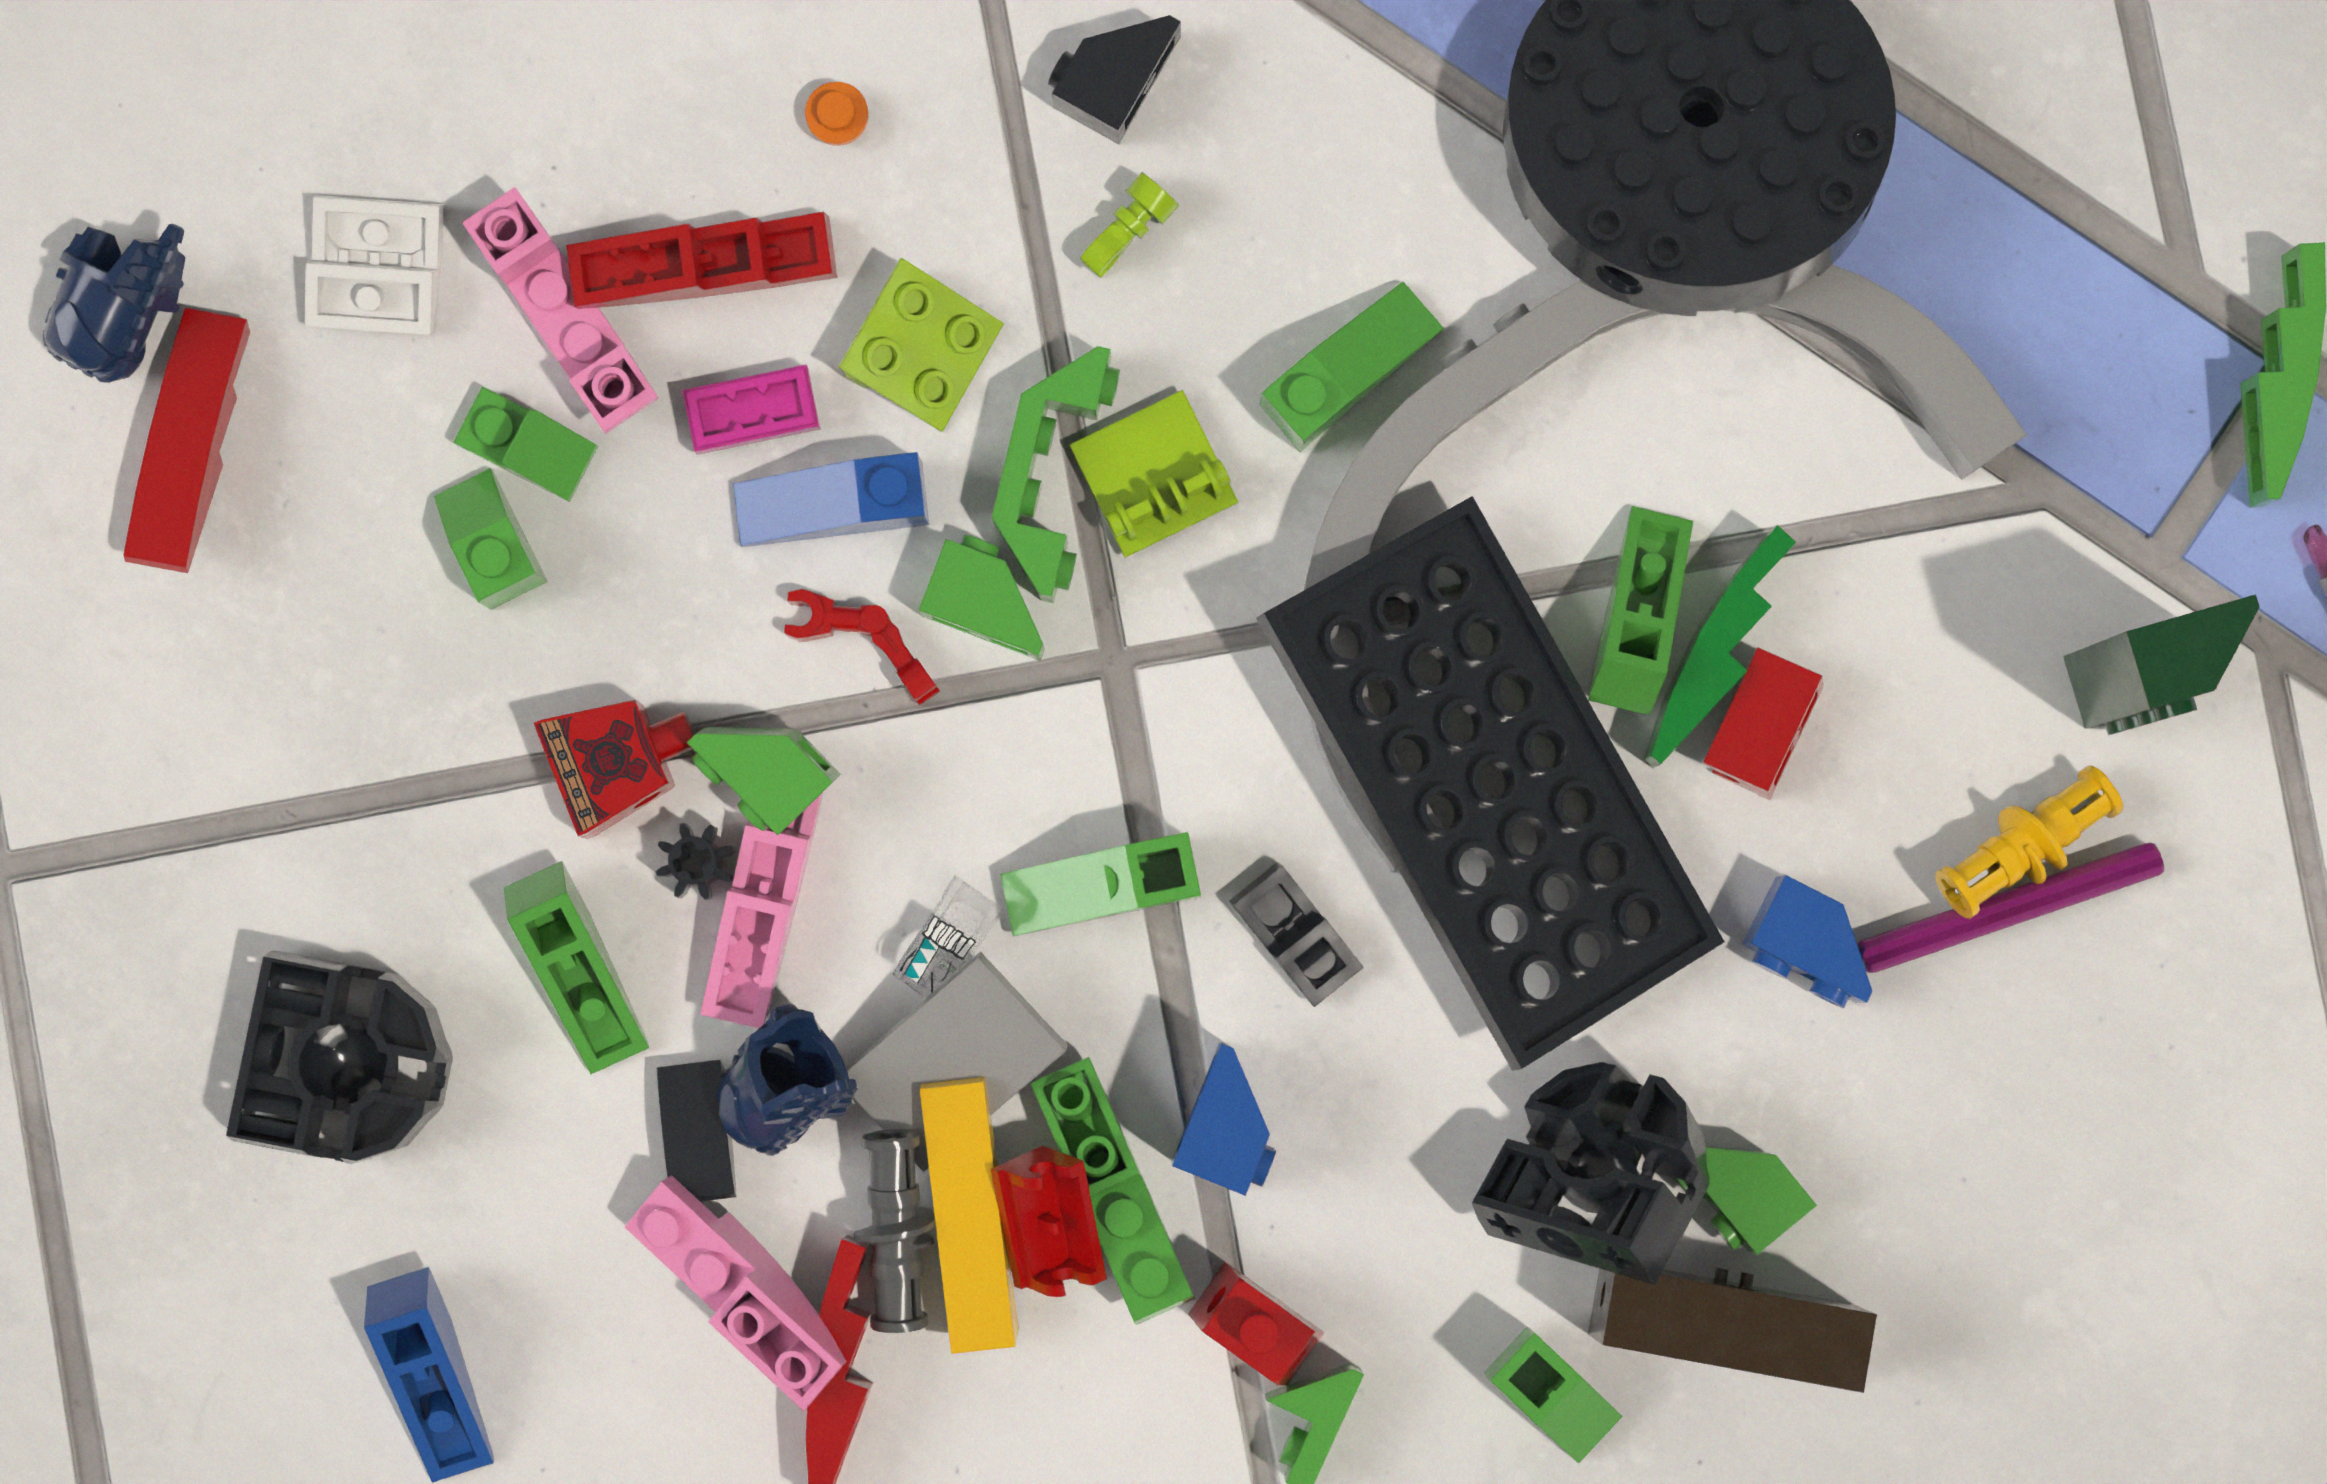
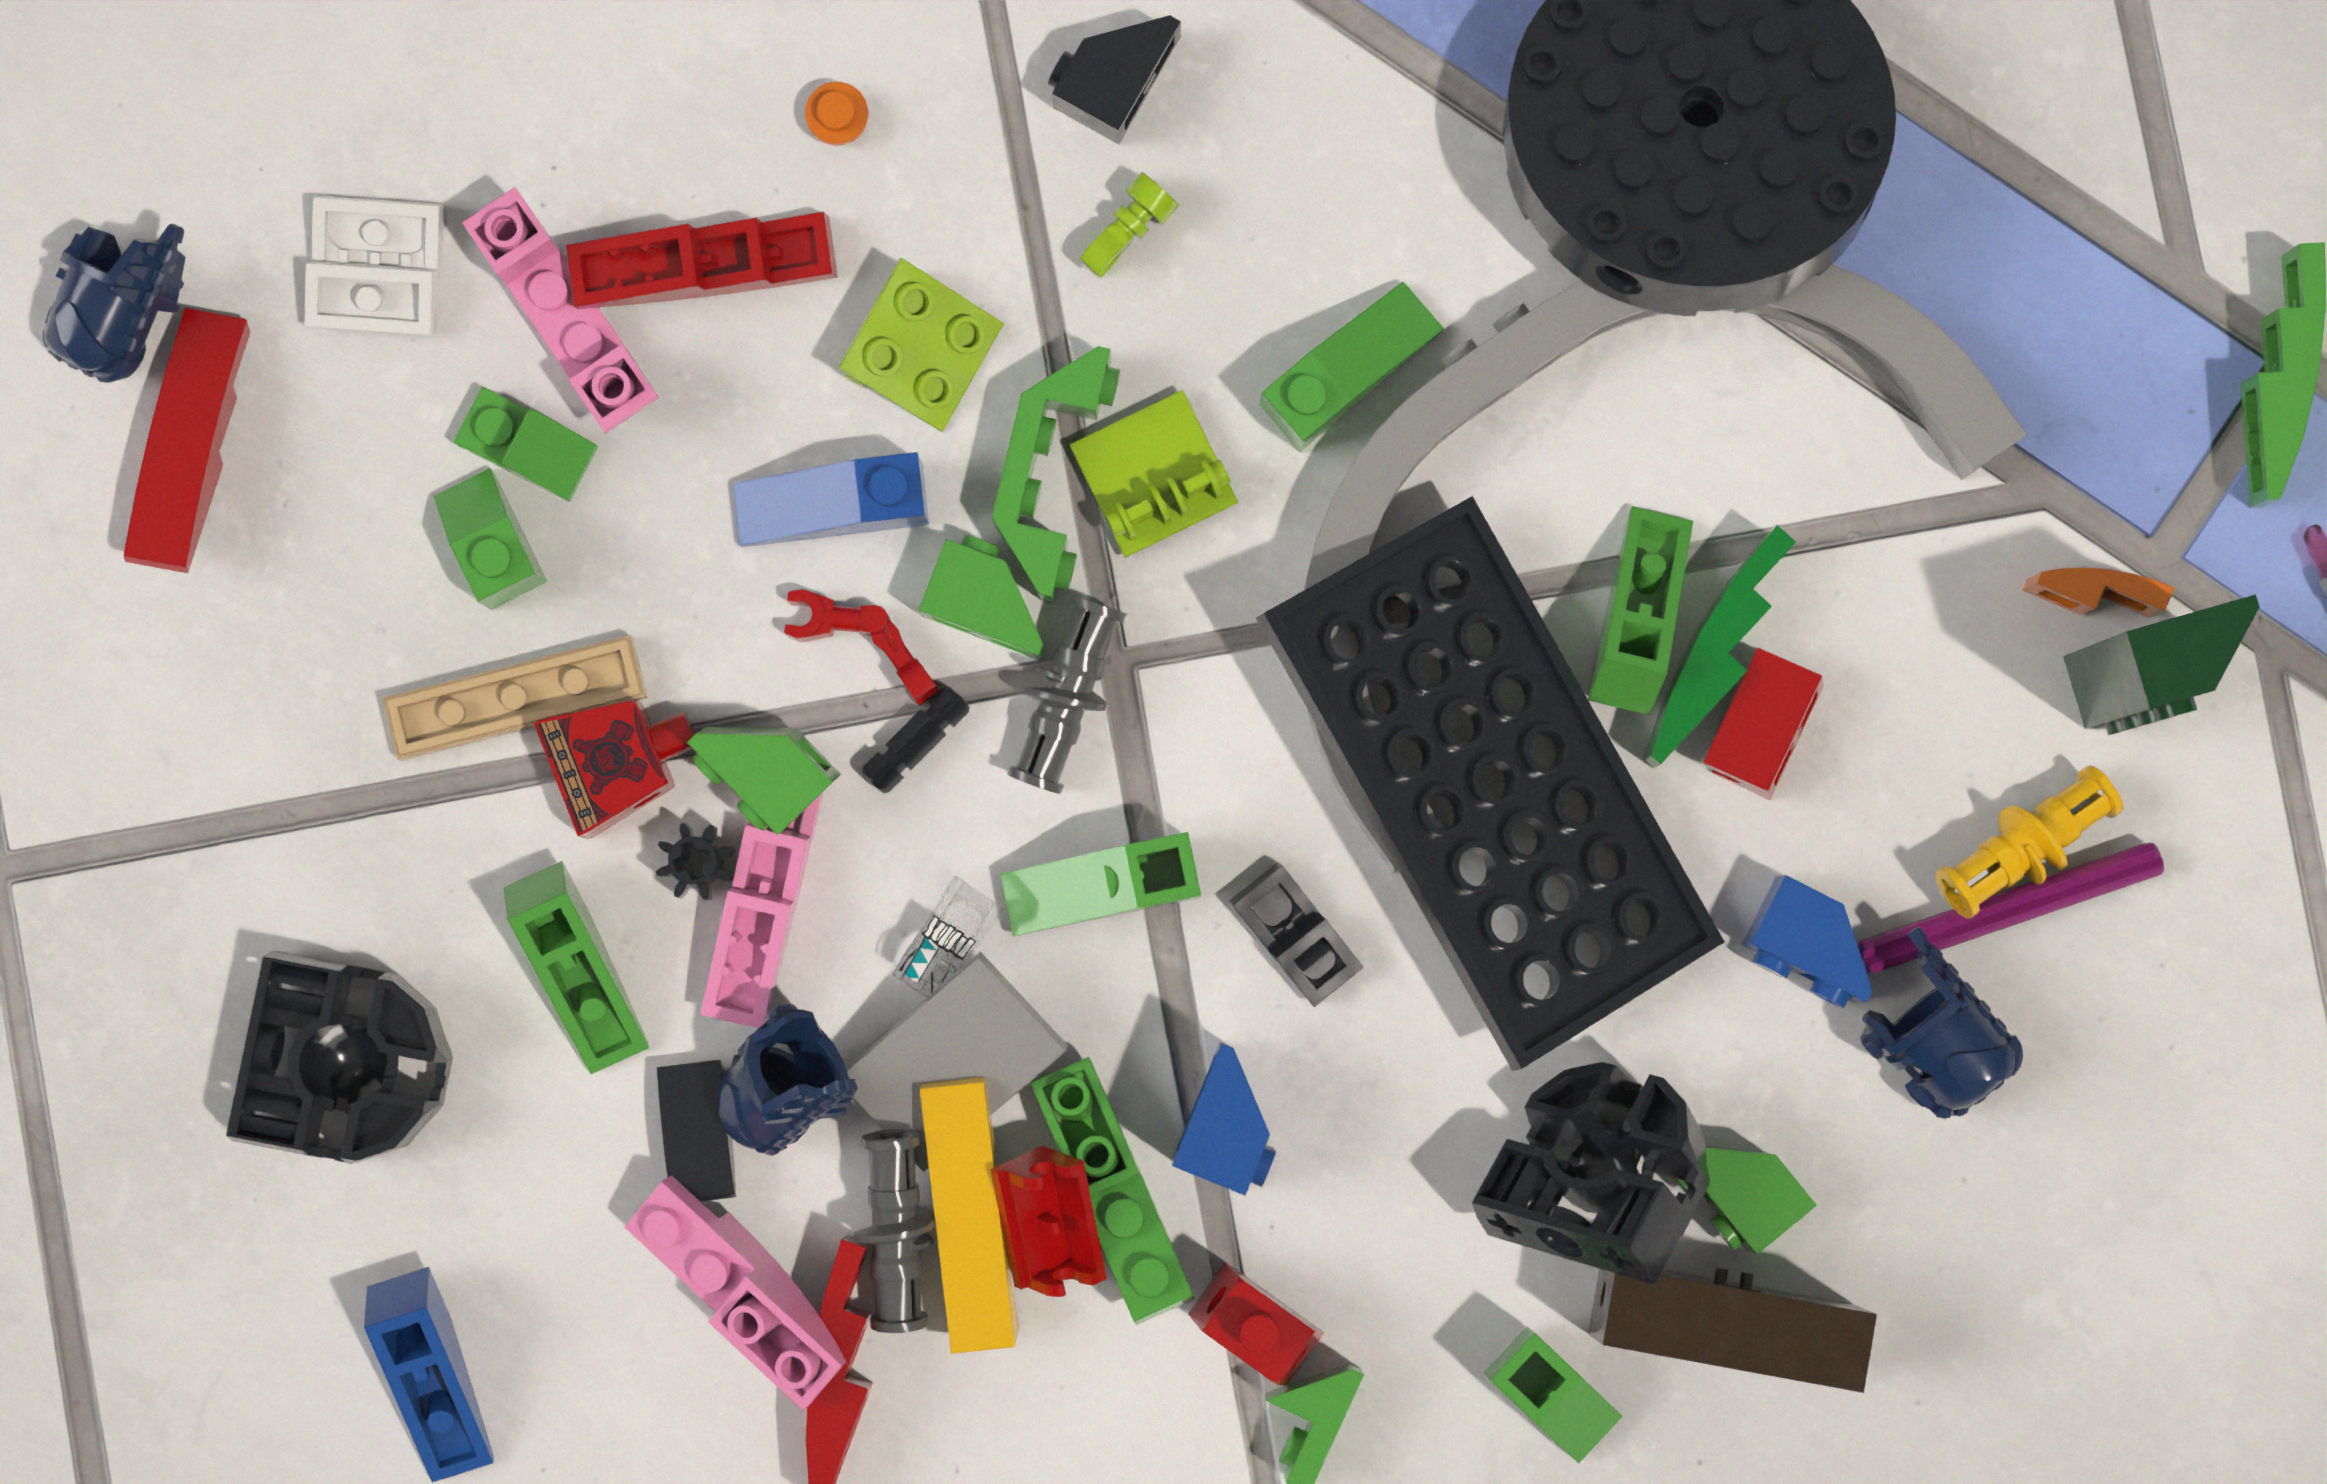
(513, 697): none -> tan tile
(751, 409): dark pink plate -> none
(915, 739): none -> black axle
(1067, 694): none -> dark grey piece
(1947, 1037): none -> dark blue helmet
(2083, 587): none -> orange slope

